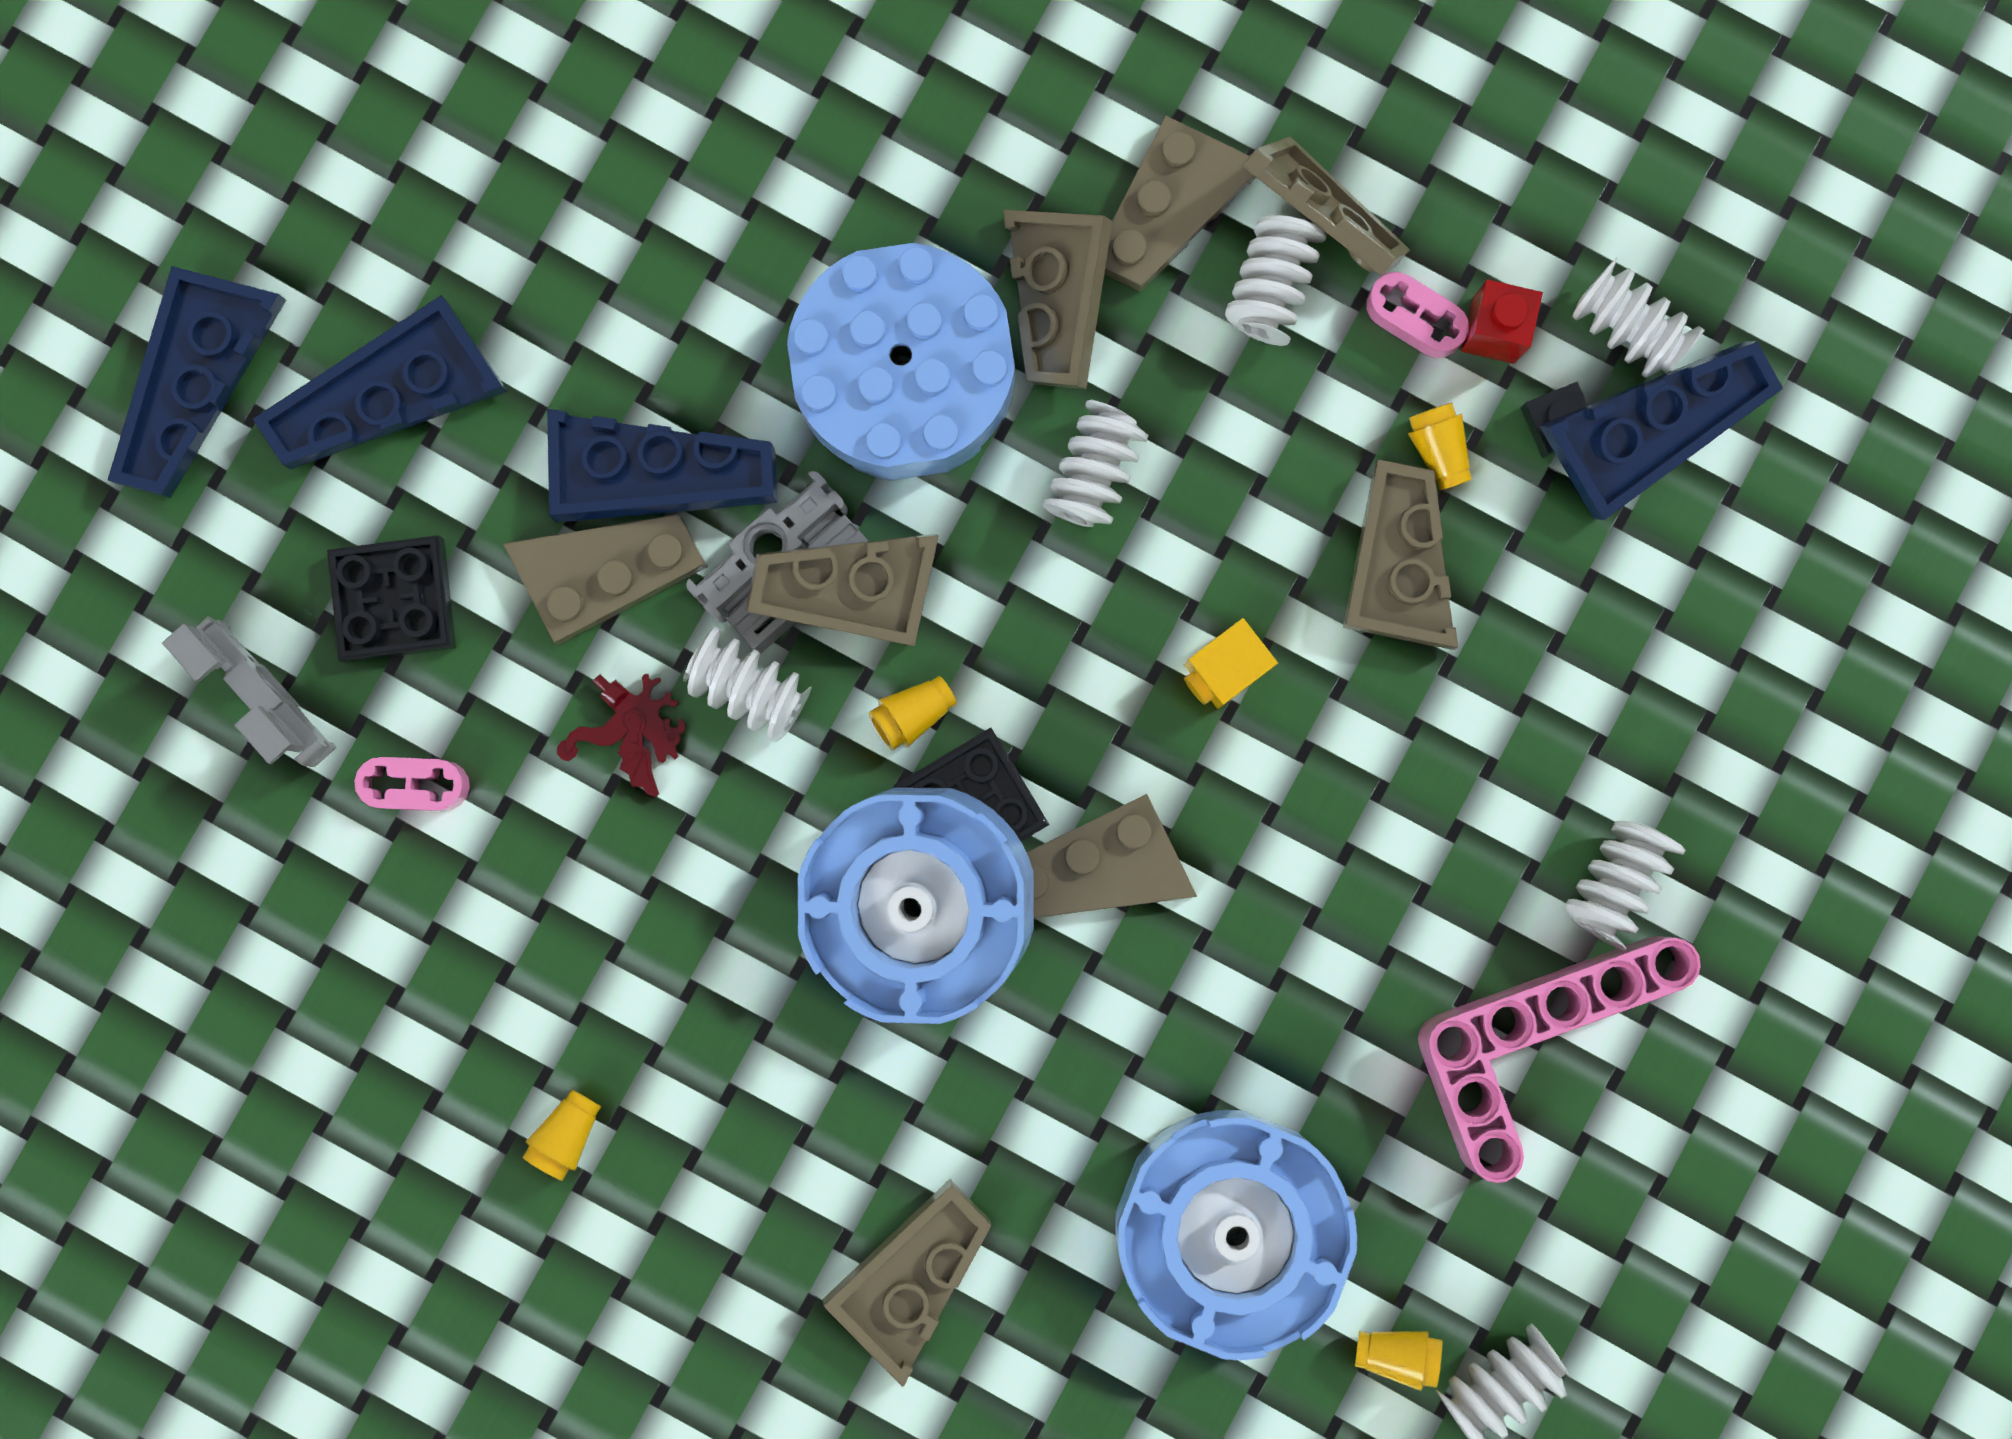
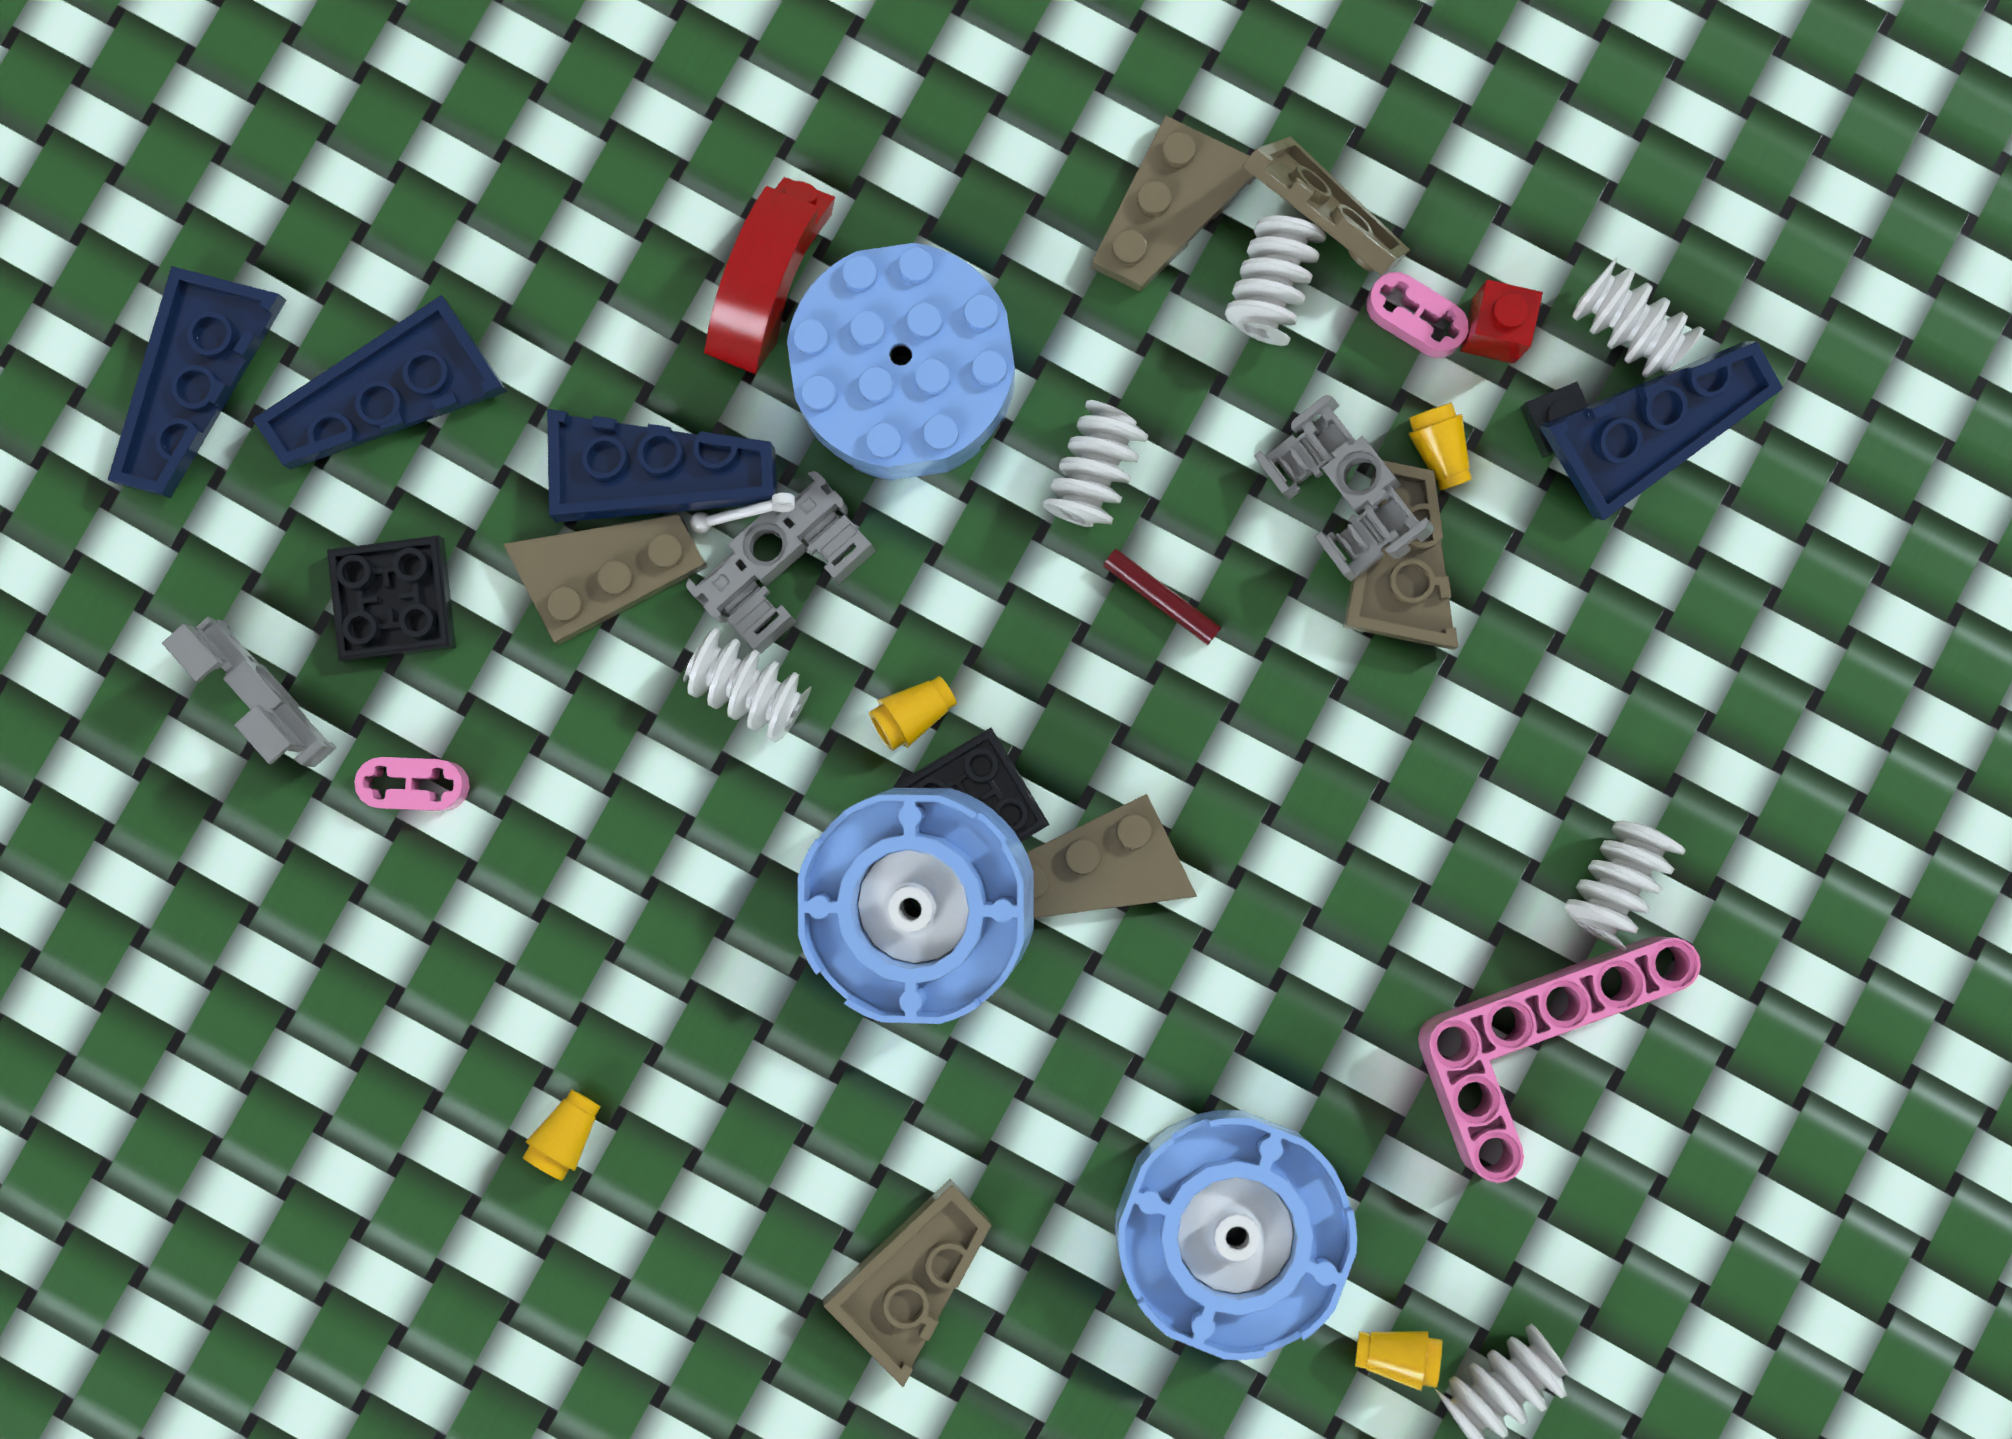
(633, 719): dark red piece -> none
(761, 271): none -> red arch
(780, 502): none -> white hinge
(849, 588): dark tan wing -> none
(1060, 284): dark tan wing -> none
(1161, 596): none -> dark red piece
(1228, 665): yellow brick -> none
(1332, 445): none -> light grey piece

